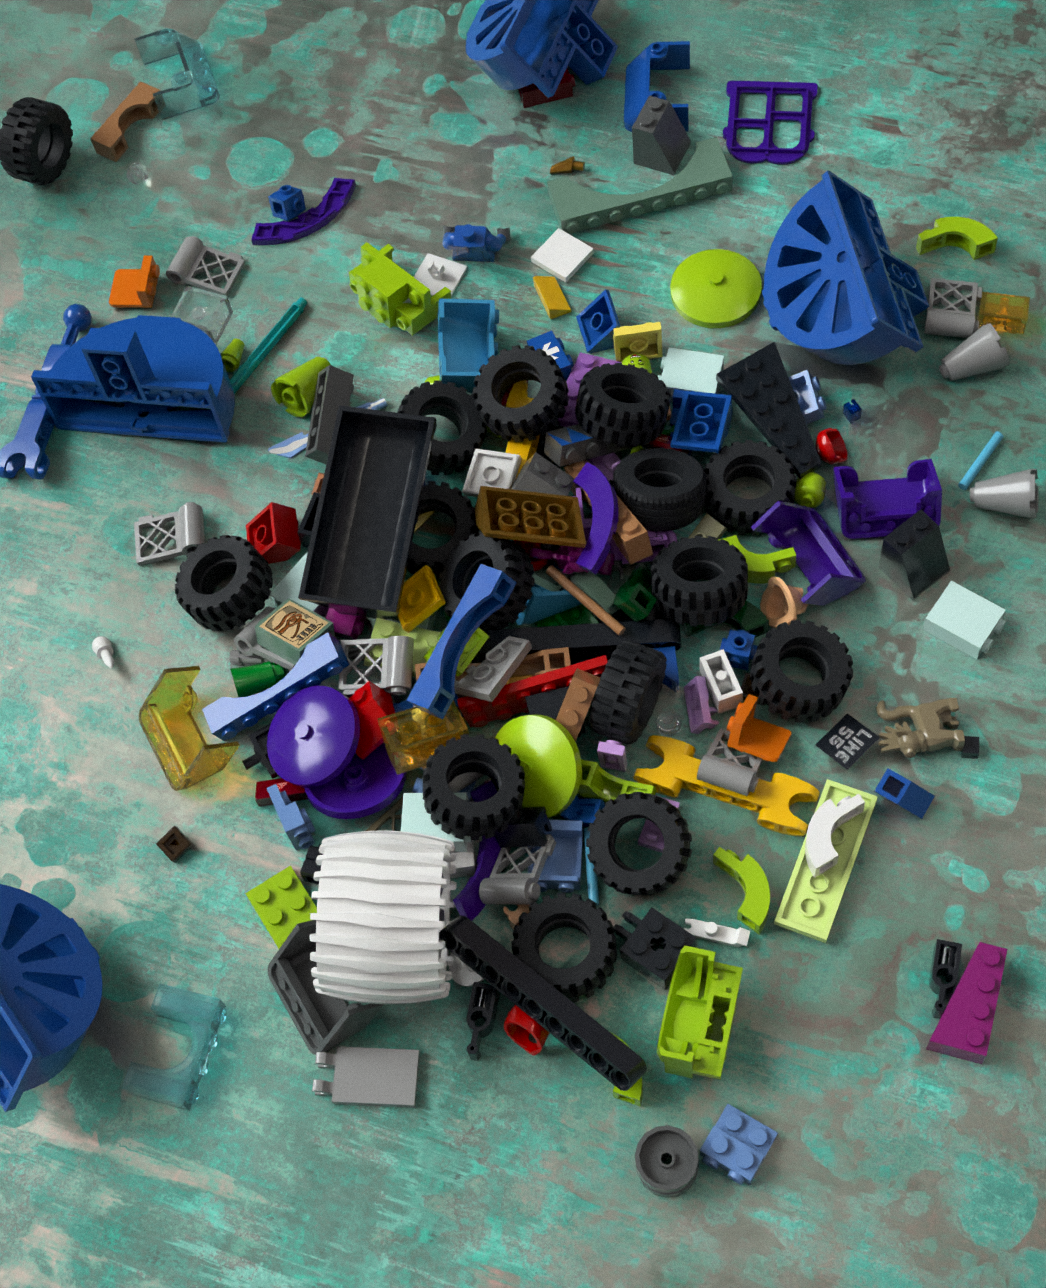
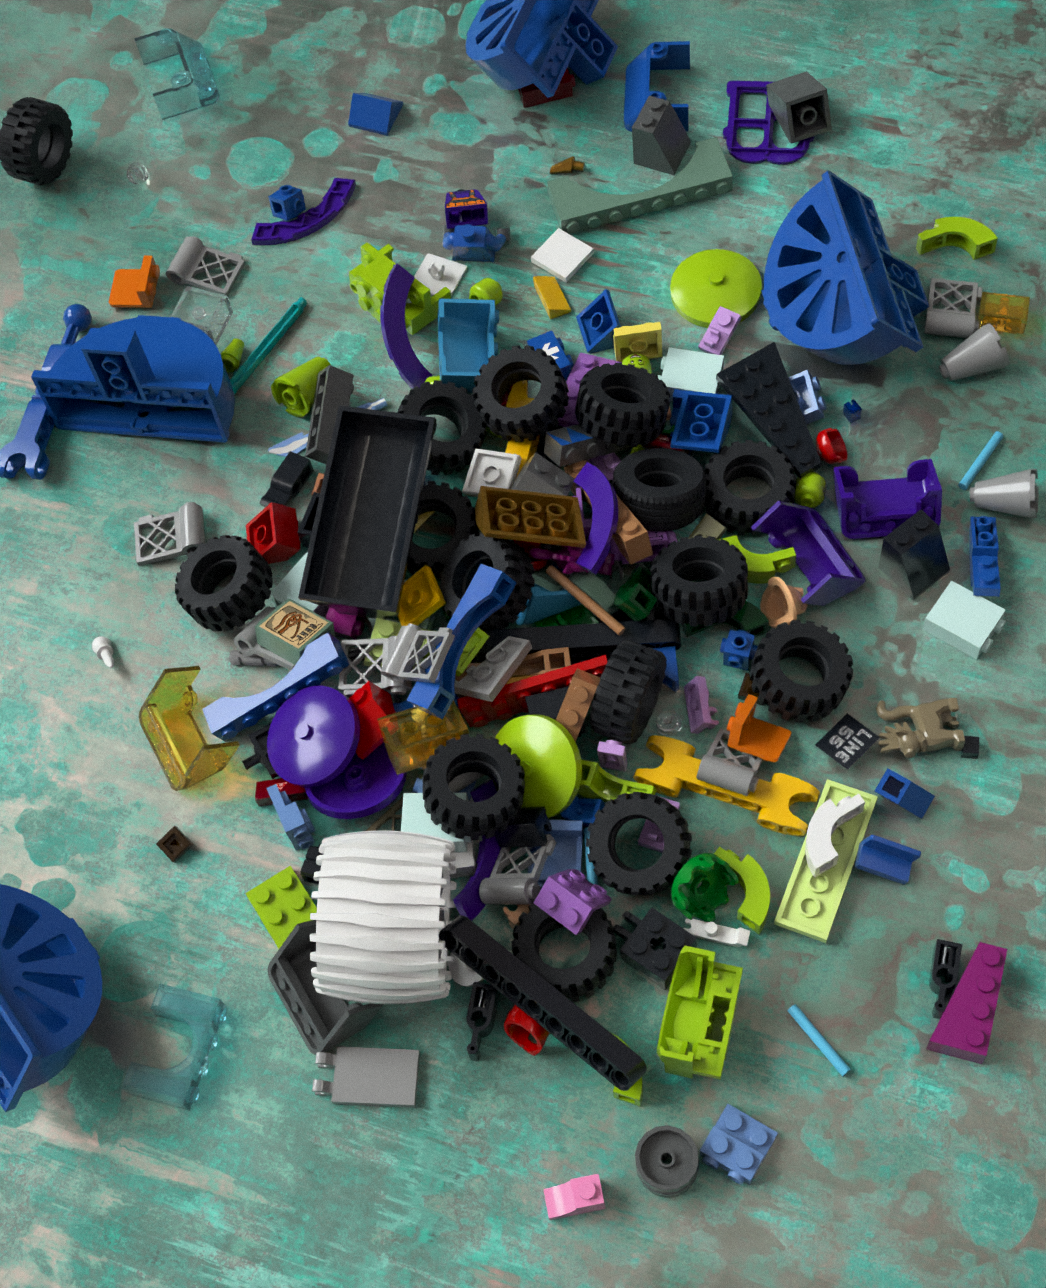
(138, 105): medium nougat arch -> none
(256, 678): green plant -> none
(288, 480): none -> black piece
(373, 113): none -> blue slope
(394, 328): none -> dark purple tile
(408, 651): none -> light grey piece
(465, 208): none -> dark purple torso
(486, 290): none -> lime head
(571, 899): none -> medium lavender bracket
(575, 1197): none -> bright pink arch
(712, 893): none -> green plate
(719, 331): none -> lavender plate
(721, 681): white brick -> none
(800, 106): none -> dark grey slope
(819, 1040): none -> medium azure bar
(886, 858): none -> blue panel
(983, 556): none -> blue slope

